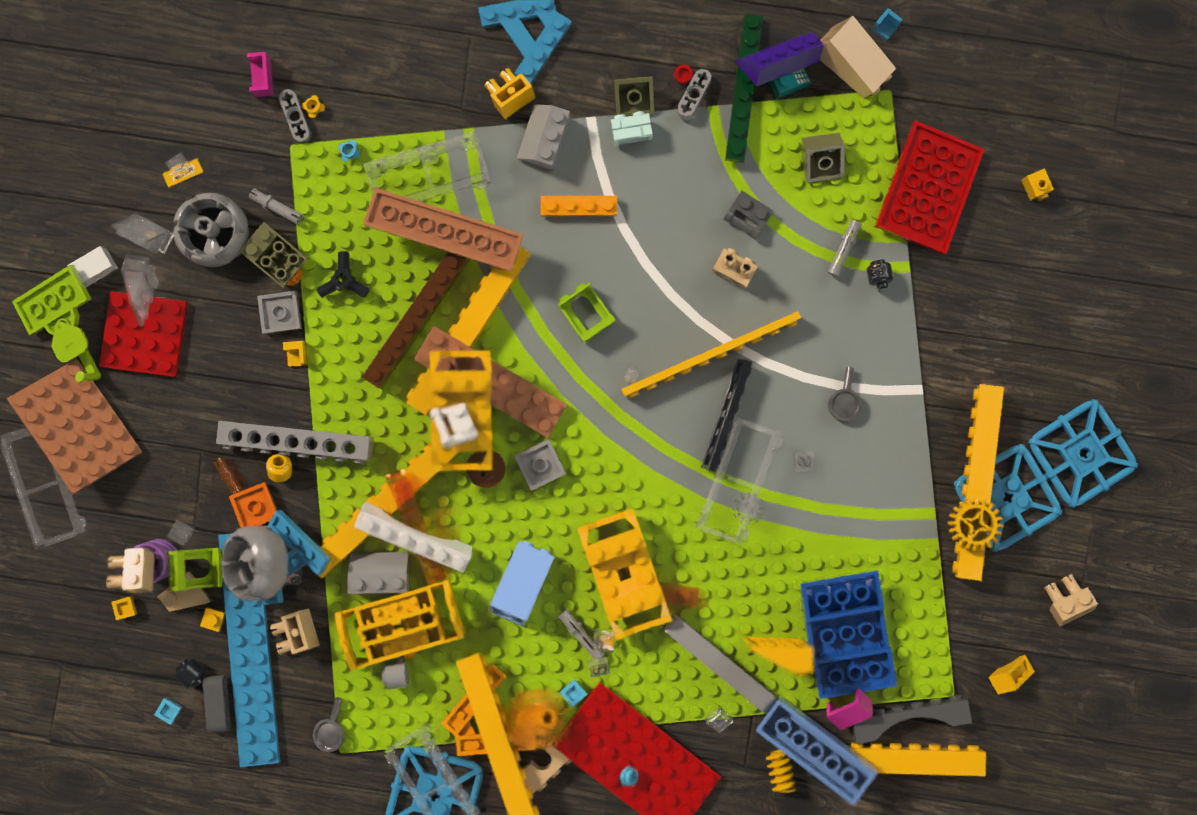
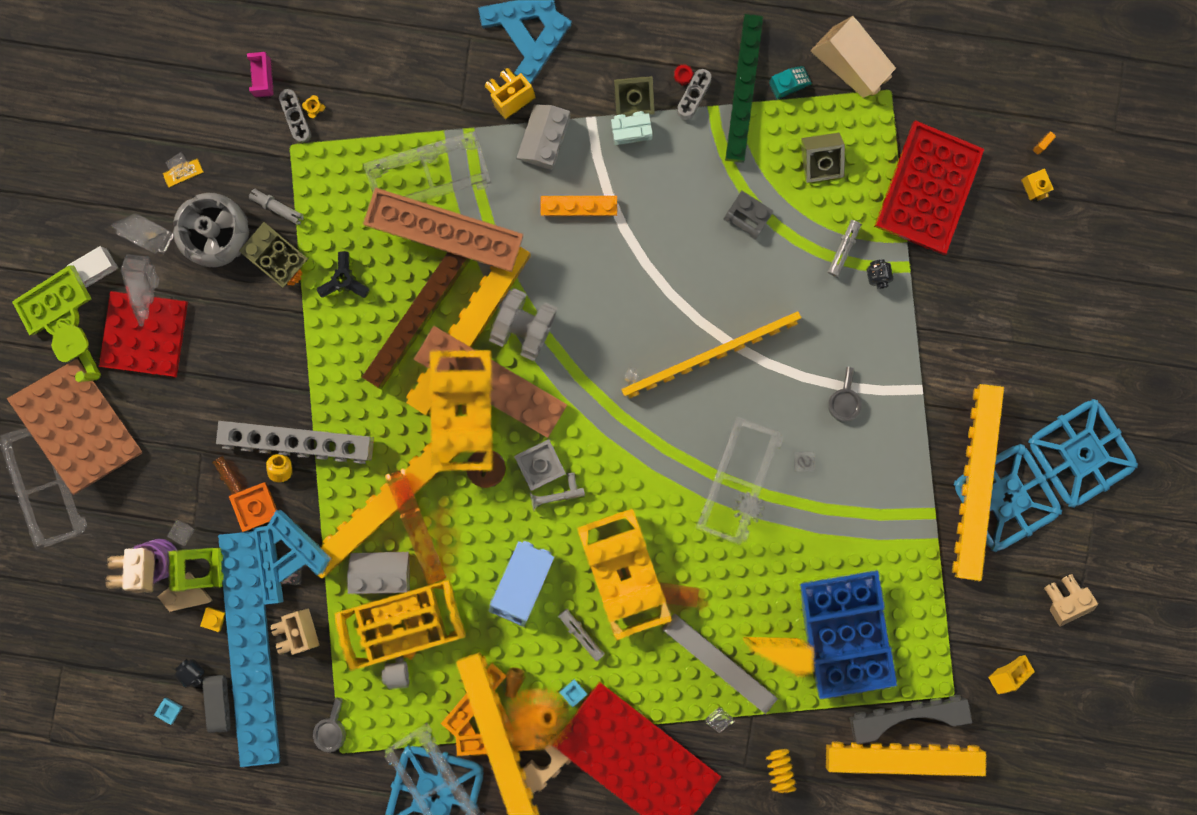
(124, 608): yellow plate -> none
(254, 563): light grey wheel -> none
(279, 312): light grey plate -> none
(296, 353): yellow panel -> none
(344, 147): medium azure plate -> none
(379, 524): white arch -> none
(459, 422): white plate -> none
(514, 680): none -> pearl gold cone
(516, 321): none -> light grey piece
(566, 307): lime panel -> none
(573, 493): none -> light grey piece
(598, 667): clear tile -> none
(604, 641): clear tile -> none
(629, 776): medium azure plate -> none
(728, 410): black plate -> none
(735, 268): tan brick -> none
(782, 58): dark purple slope -> none
(817, 750): medium blue brick -> none
(852, 713): dark pink panel -> none
(887, 24): dark azure panel -> none
(971, 532): yellow gear -> none
(1044, 143): none -> light orange tile

